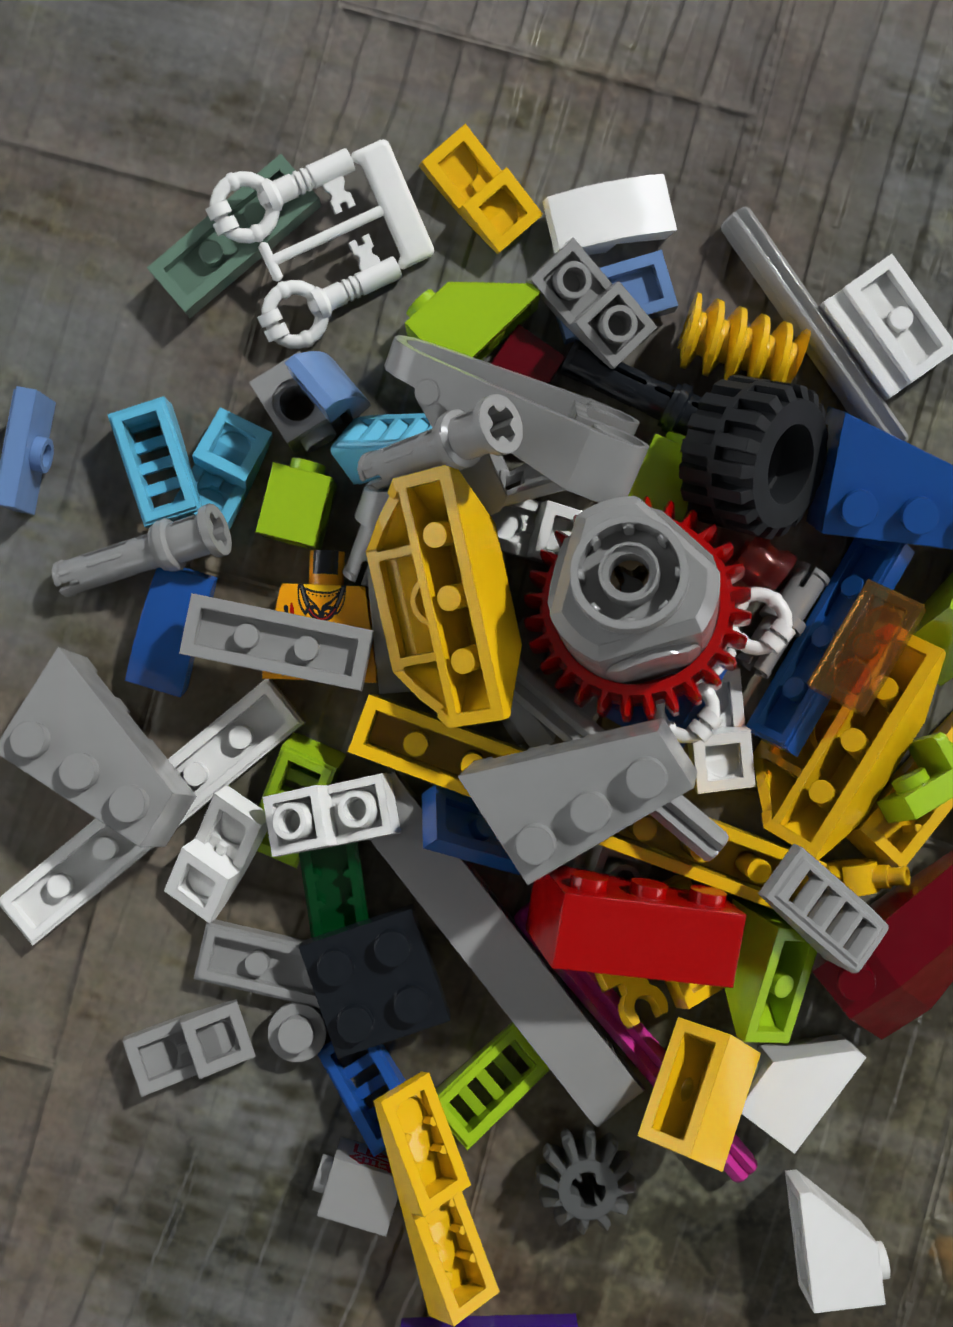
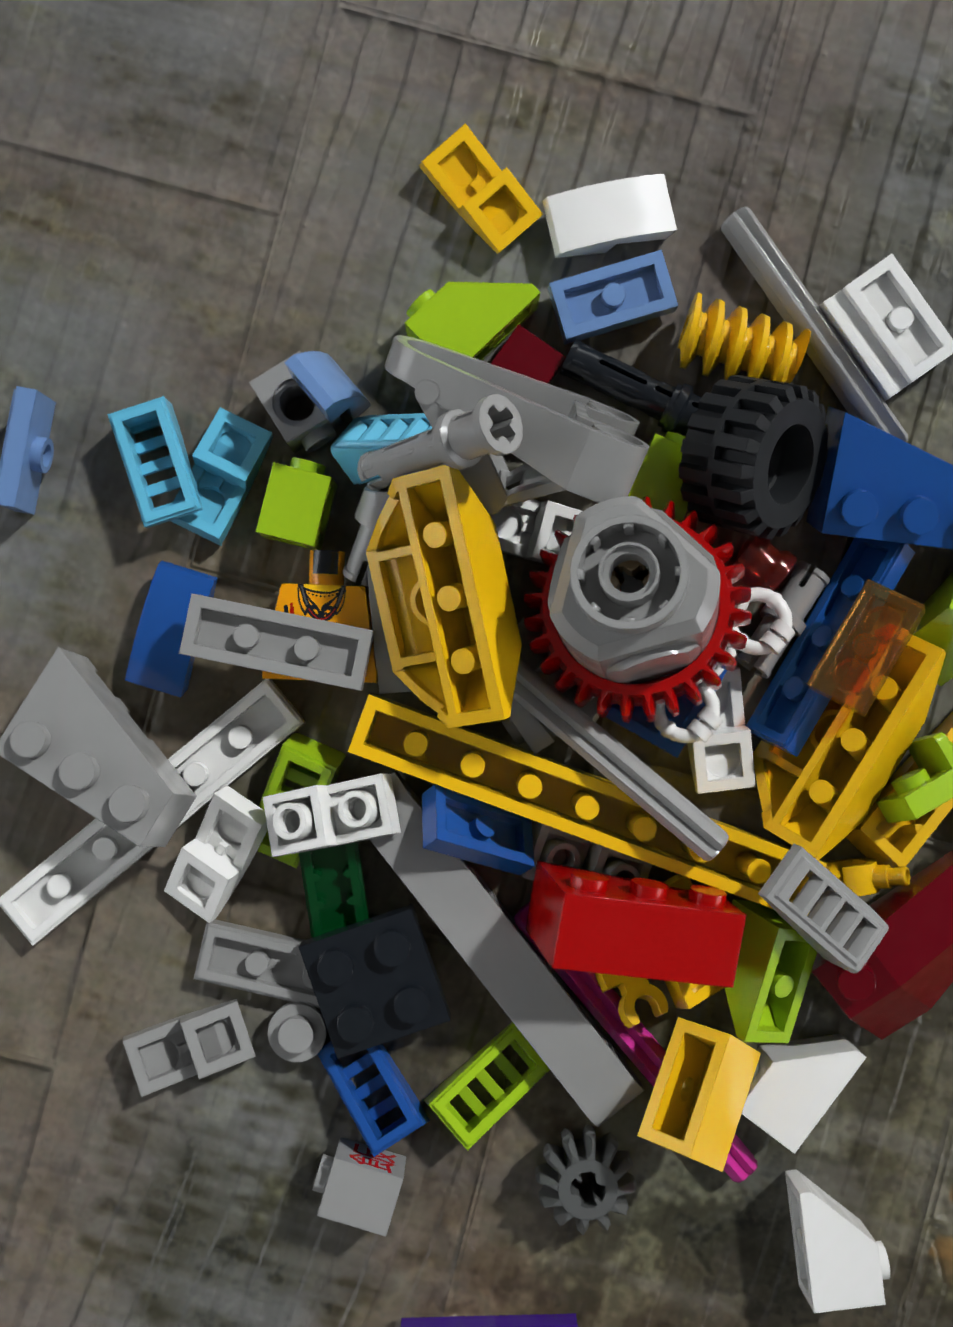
(164, 546): light grey pin -> none
(206, 263): sand green plate -> none
(394, 204): white piece -> none
(429, 1190): yellow slope -> none
(577, 792): light grey wedge -> none
(590, 305): light grey slope -> none

